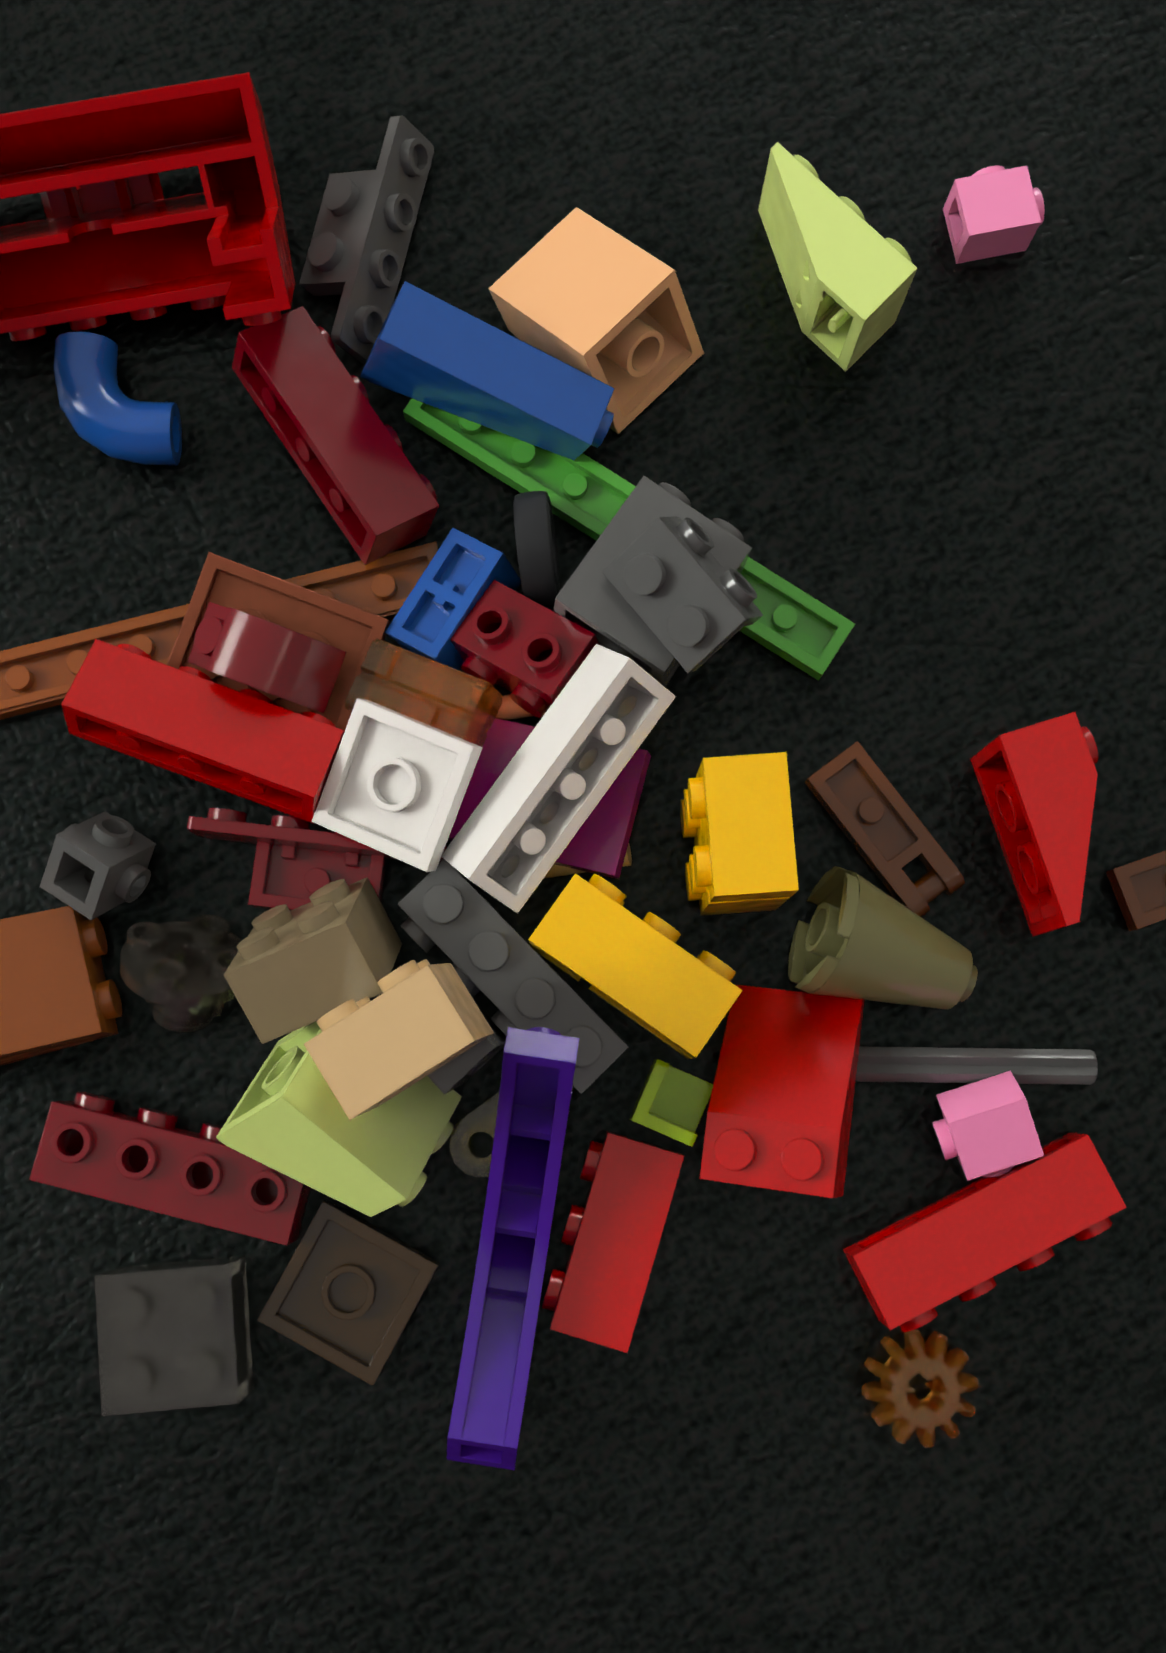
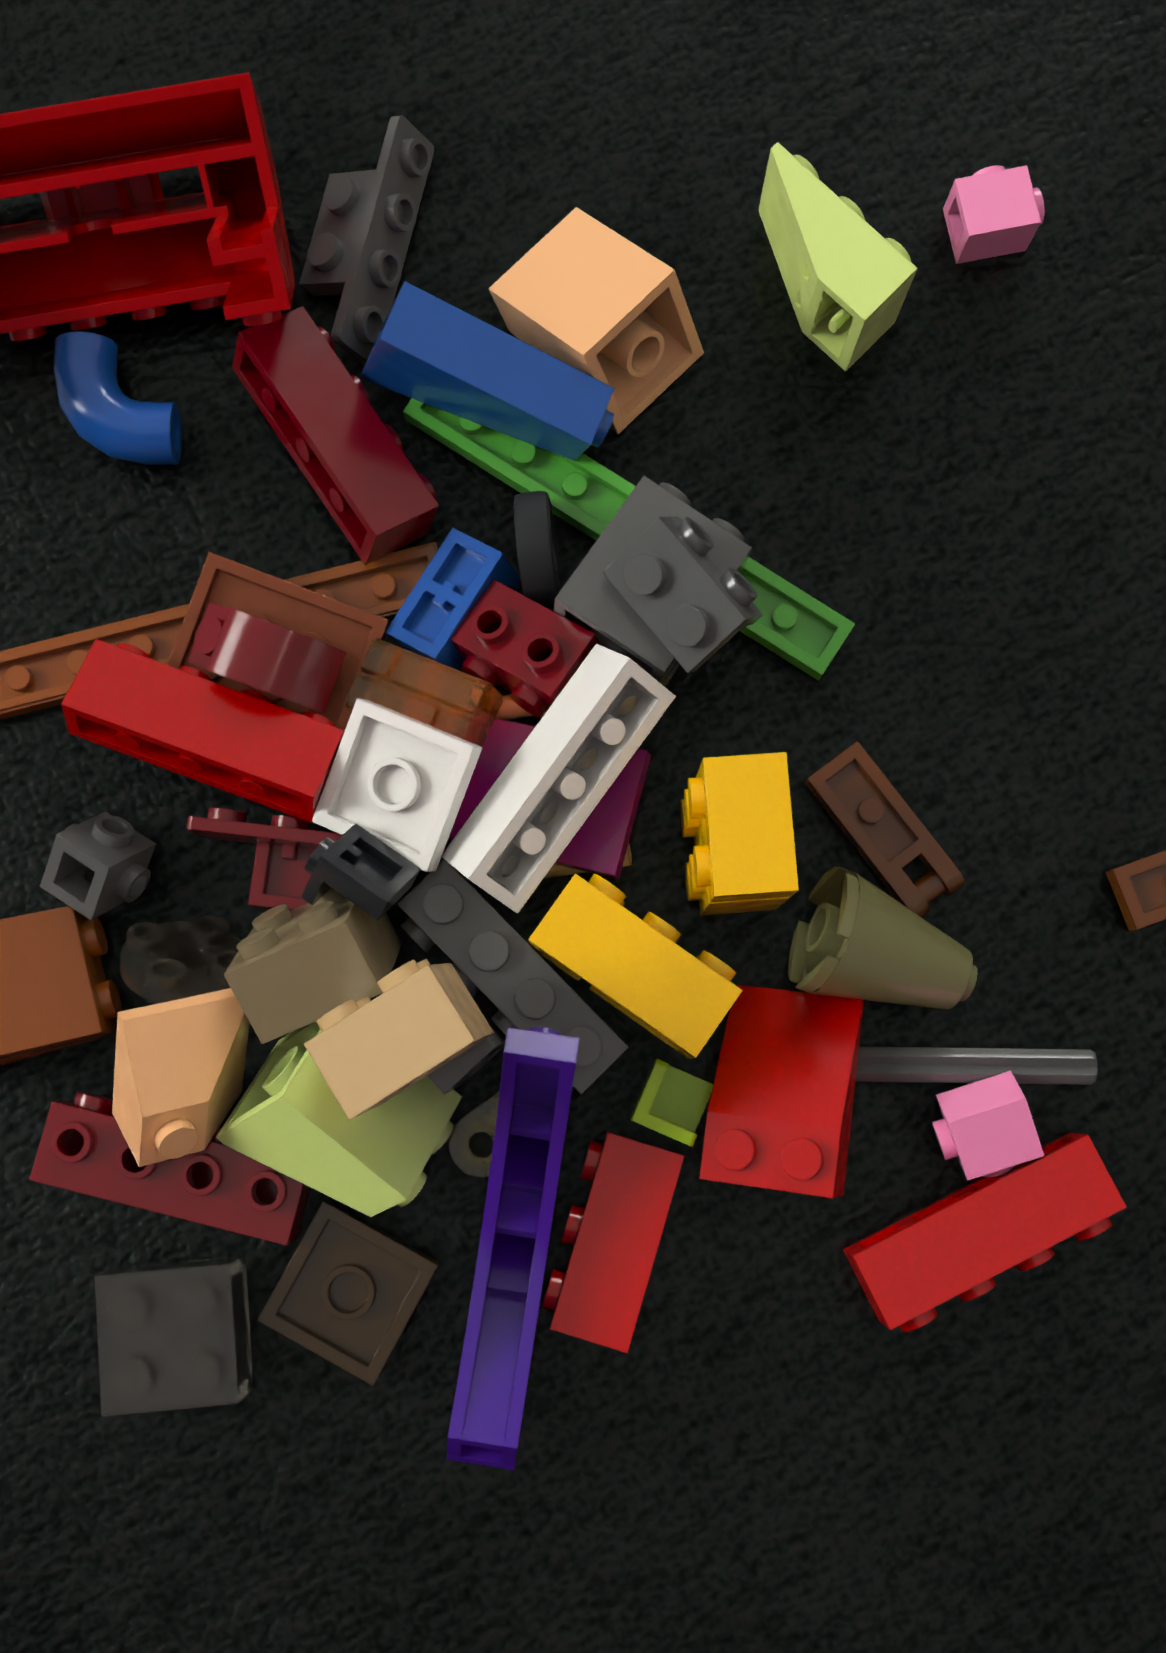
(178, 1073): none -> light nougat slope
(360, 870): none -> black bracket
(908, 1411): clear orange gear -> none
(1042, 806): red slope -> none

